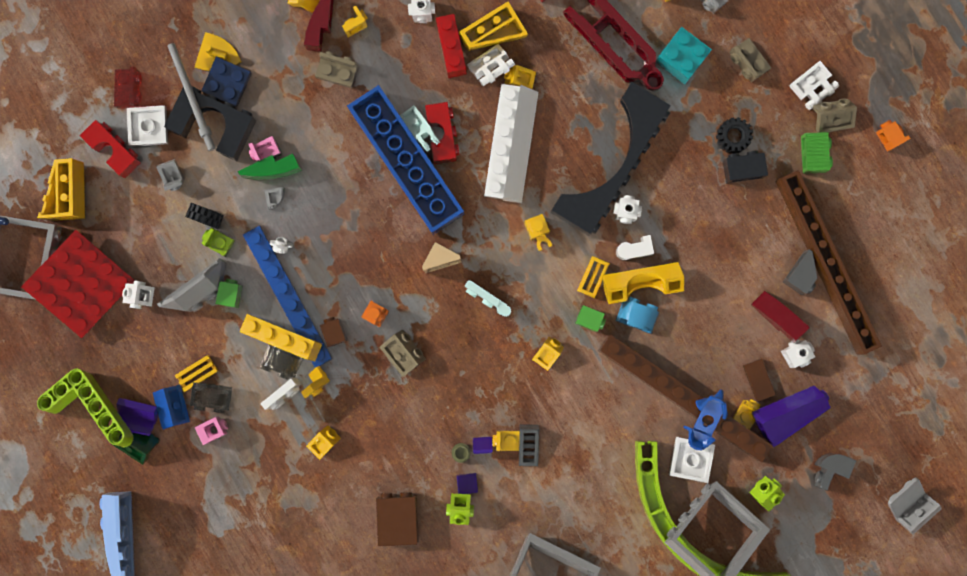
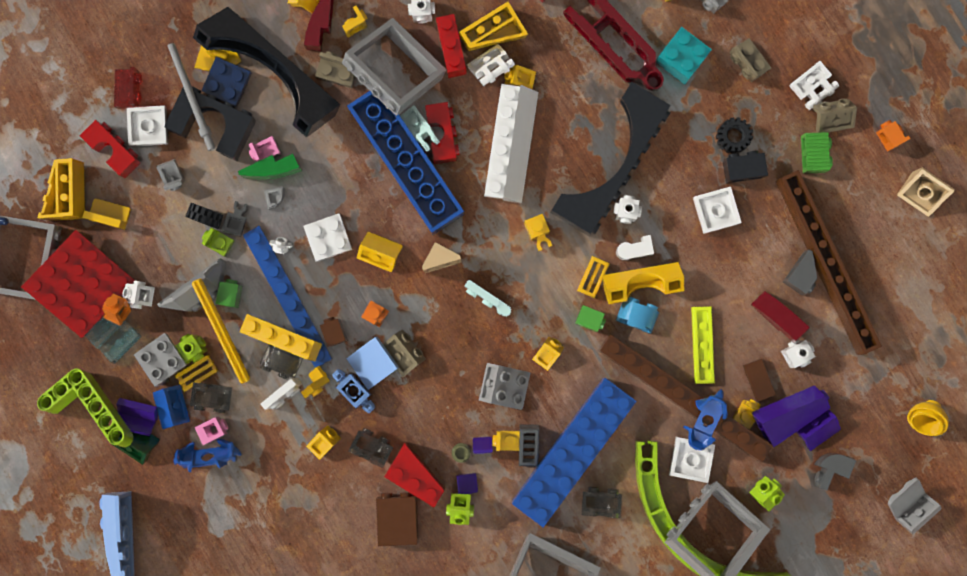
(108, 214): none -> yellow panel
(112, 338): none -> clear light blue slope
(113, 306): none -> orange brick
(160, 360): none -> light grey bracket
(191, 348): none -> lime brick
(191, 458): none -> blue piece
(220, 330): none -> yellow axle
(231, 33): none -> black arch
(235, 222): none -> dark grey plate
(327, 237): none -> white plate
(339, 376): none -> medium blue piece
(371, 448): none -> clear smoke cylinder
(372, 363): none -> light blue tile
(379, 251): none -> yellow panel
(411, 48): none -> light grey window
(414, 476): none -> red wedge
(504, 386): none -> light grey bracket
(573, 452): none -> blue brick
(602, 503): none -> clear smoke cylinder
(703, 345): none -> neon yellow tile
(717, 210): none -> white plate
(819, 430): none -> dark purple panel
(925, 191): none -> tan slope
(928, 418): none -> yellow piece

